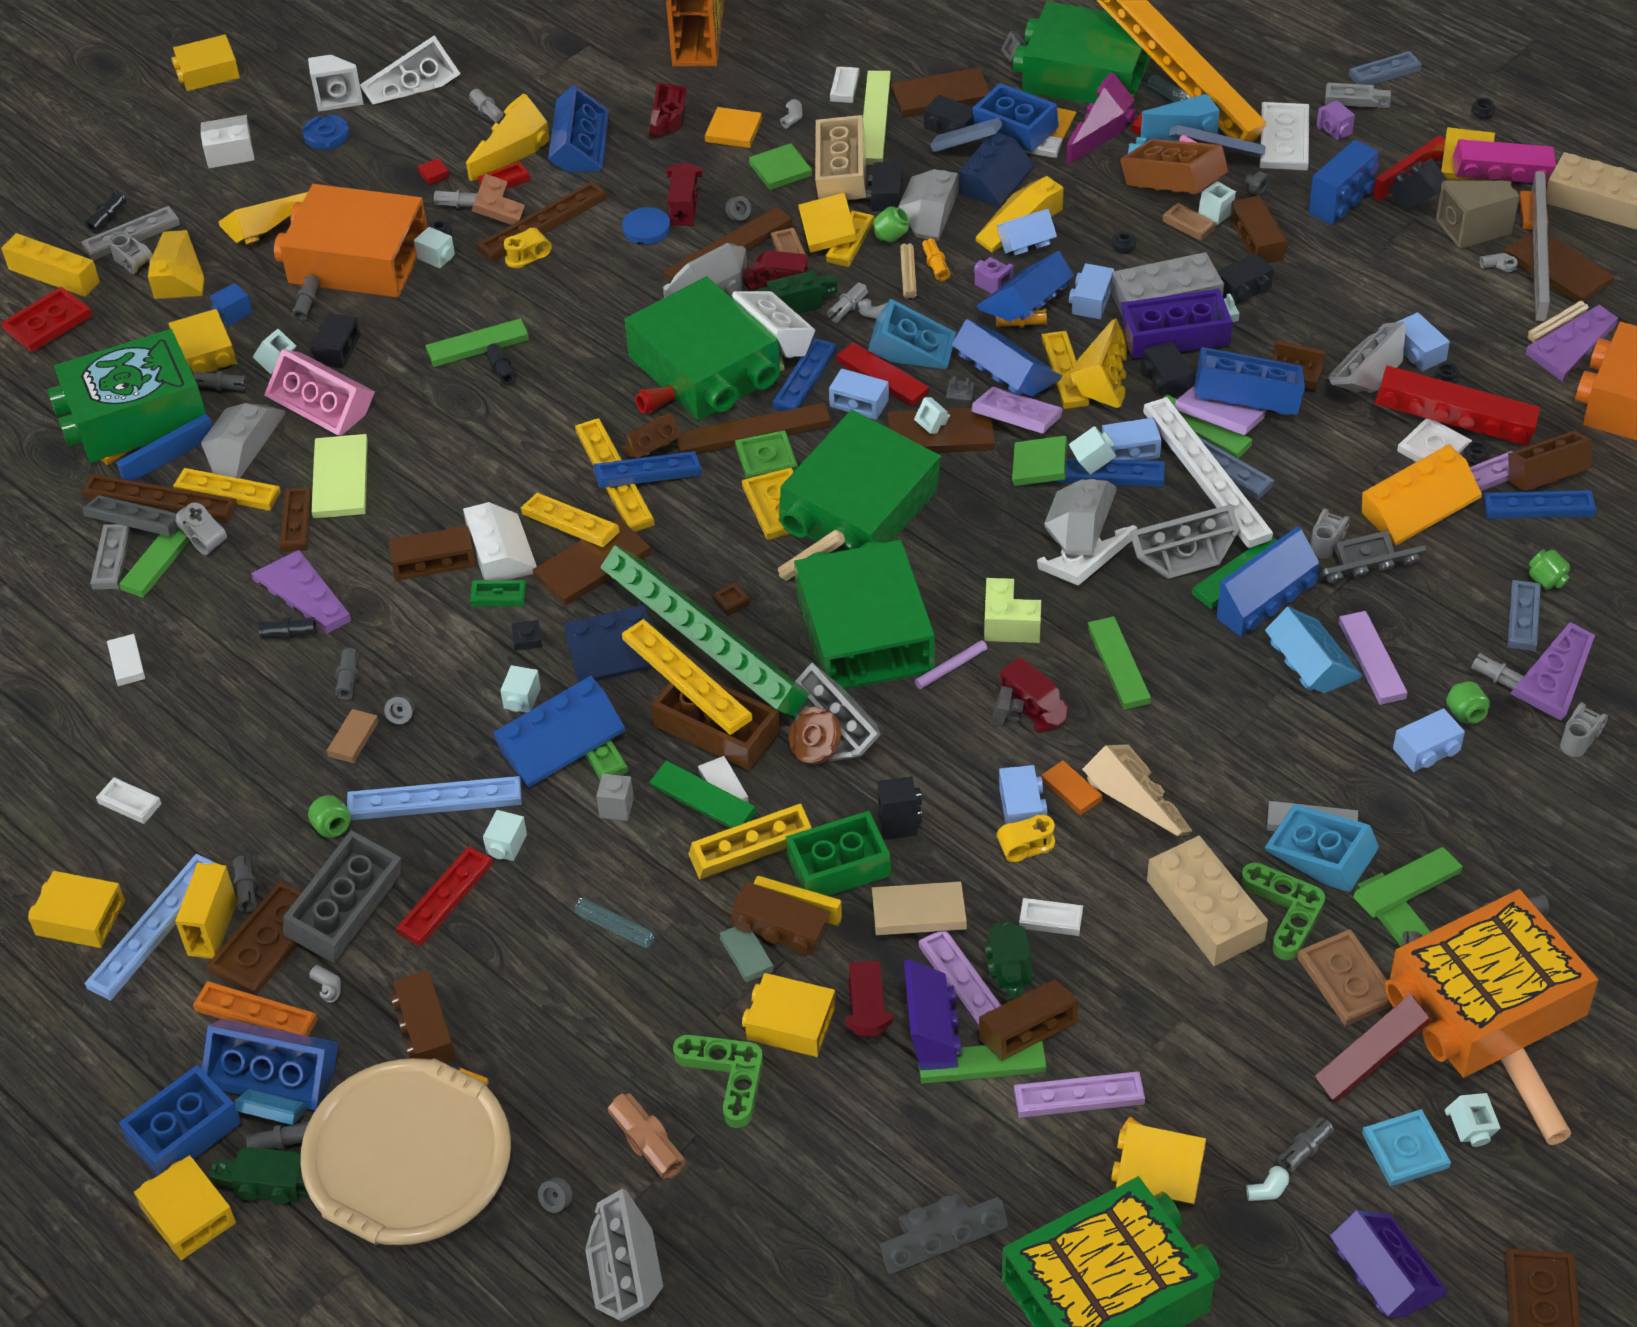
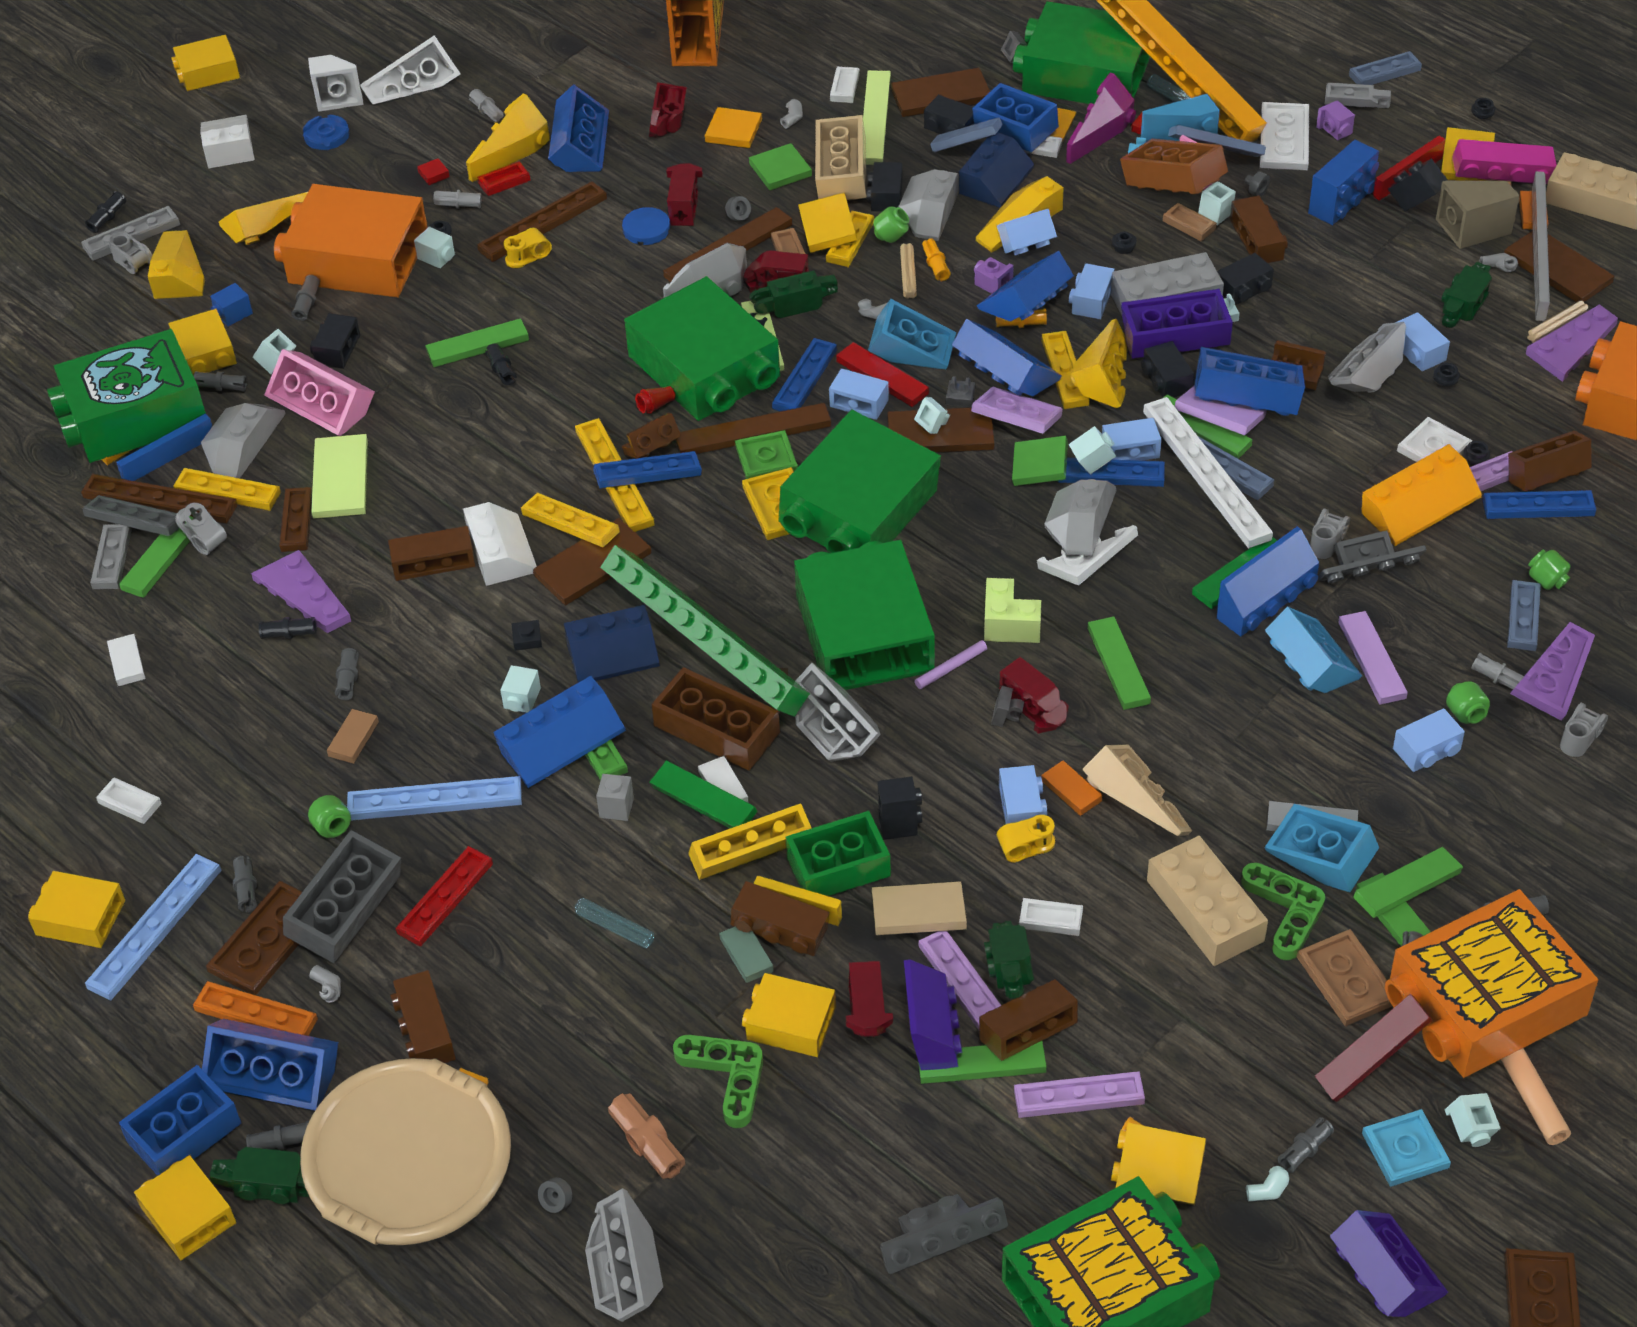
(46, 319): red plate -> none
(50, 264): yellow brick -> none
(206, 910): yellow brick -> none
(270, 1106): dark azure tile -> none
(399, 709): tile -> none
(493, 204): nougat plate -> none
(498, 593): green tile -> none
(504, 835): light aqua brick -> none
(687, 677): yellow tile -> none
(731, 599): reddish brown tile -> none
(779, 319): white slope -> none
(815, 735): dark orange tile -> none
(826, 544): tan axle -> none
(847, 302): light grey axle -> none
(1187, 542): light grey wedge -> none
(1457, 405): red brick -> none
(1466, 294): none -> dark green hinge

